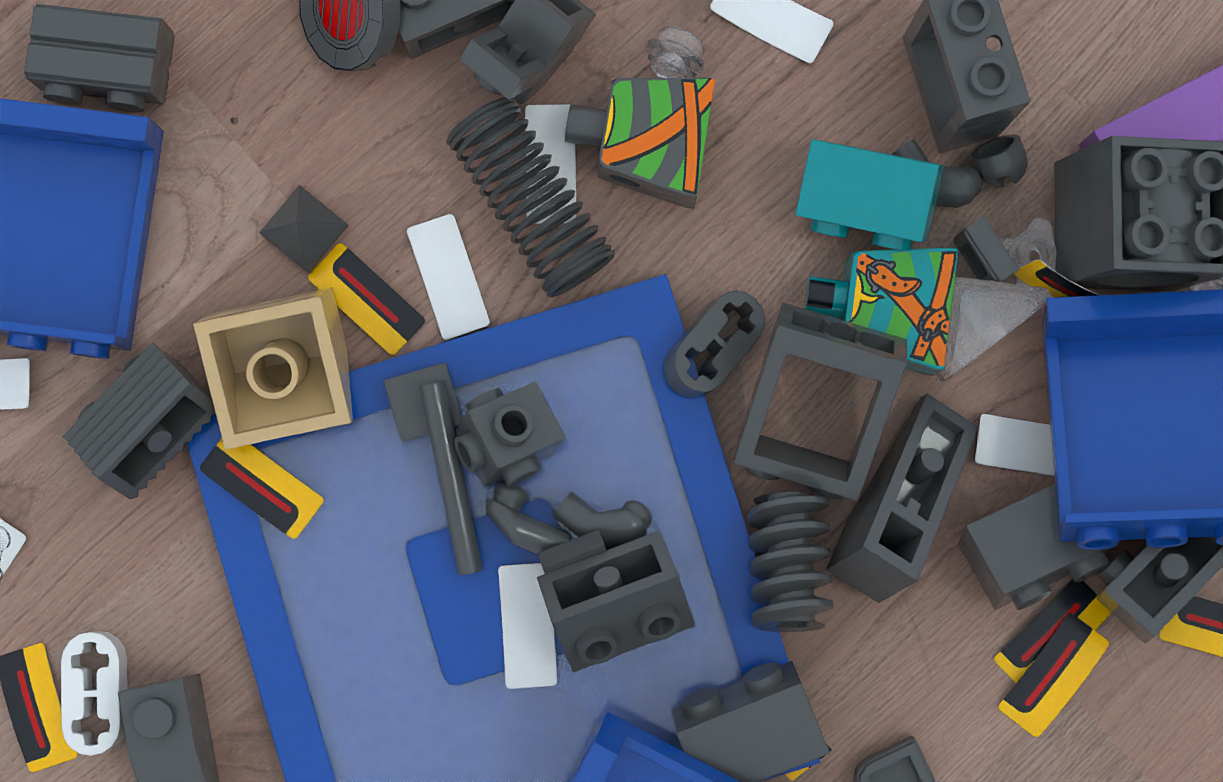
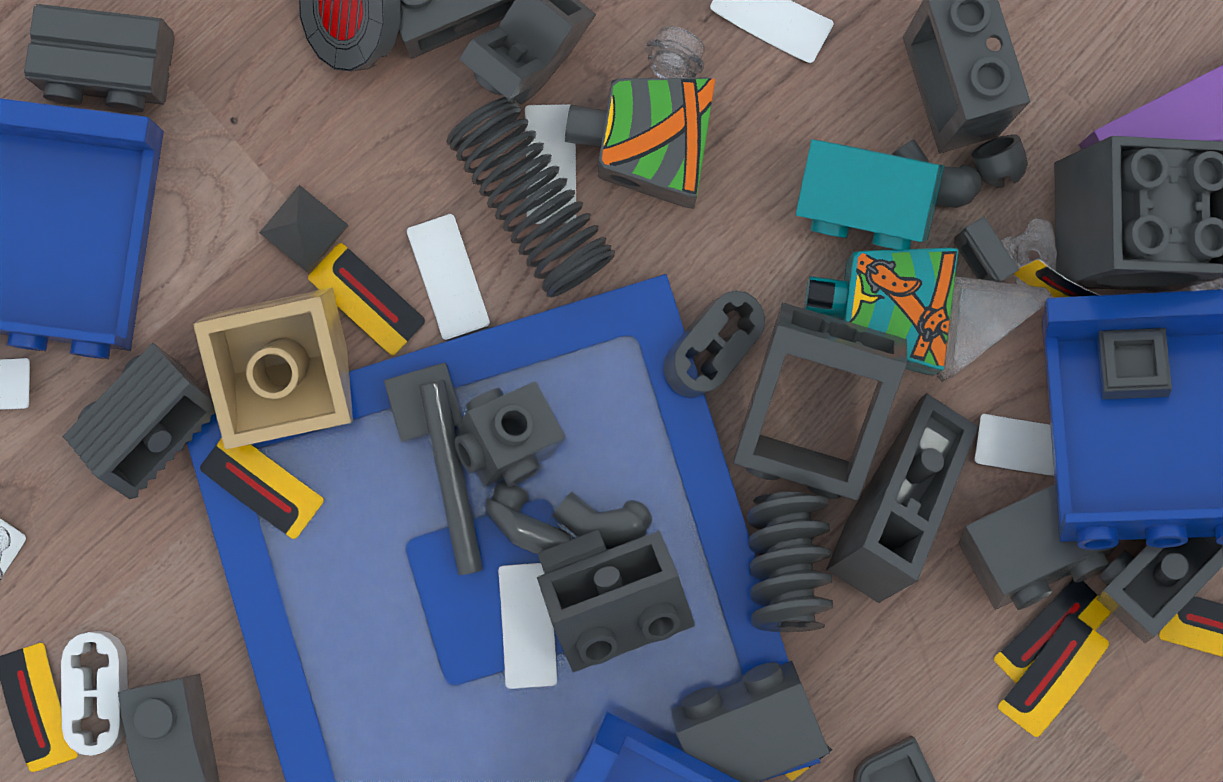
(1134, 363): none -> dark grey tile

